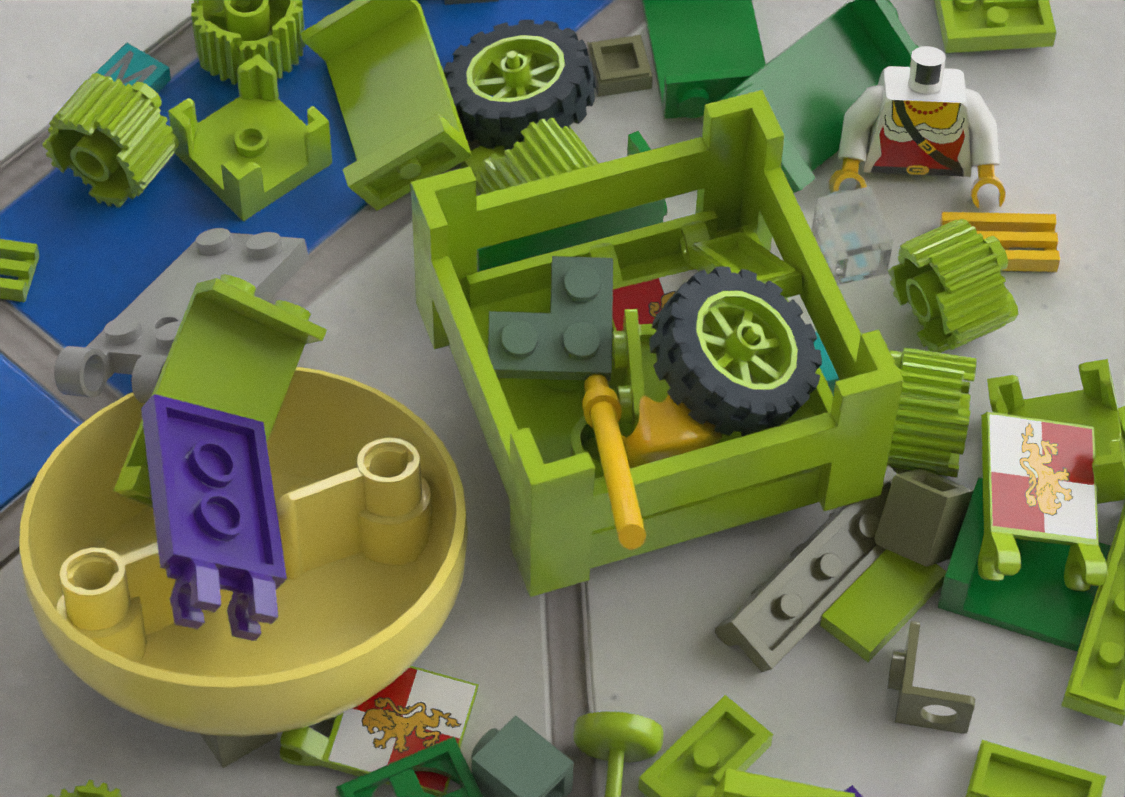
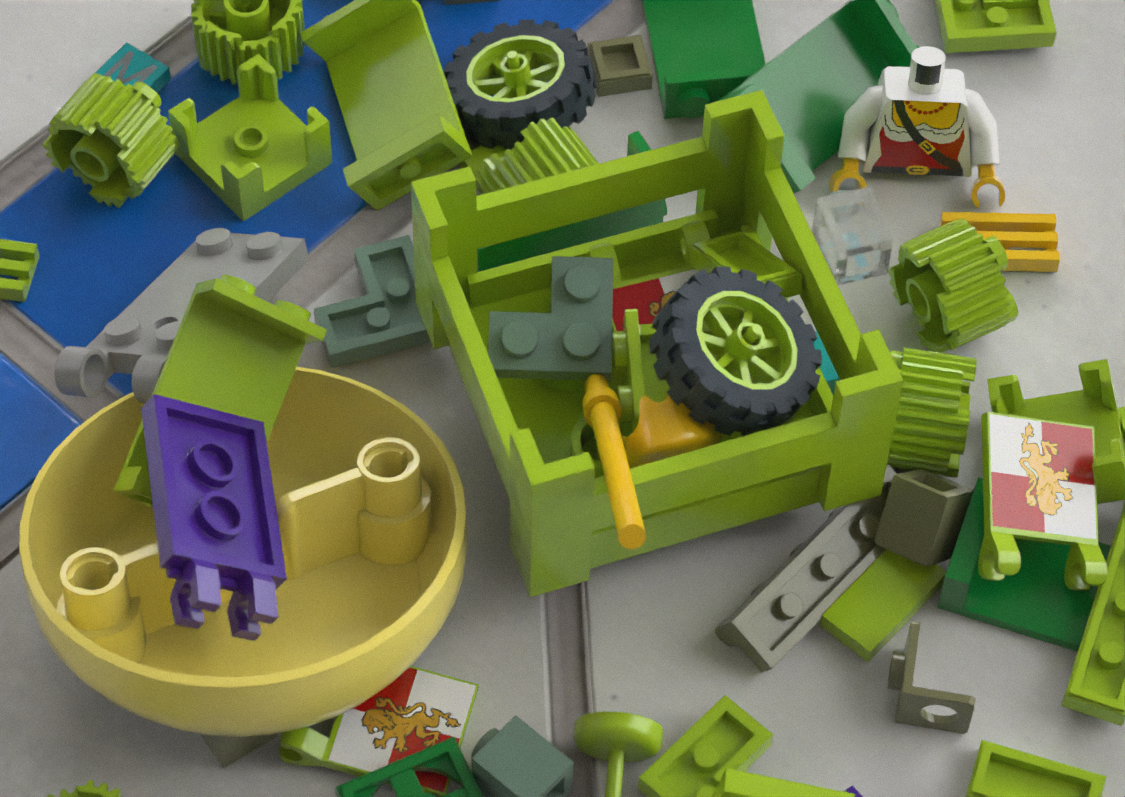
(385, 316): none -> sand green plate

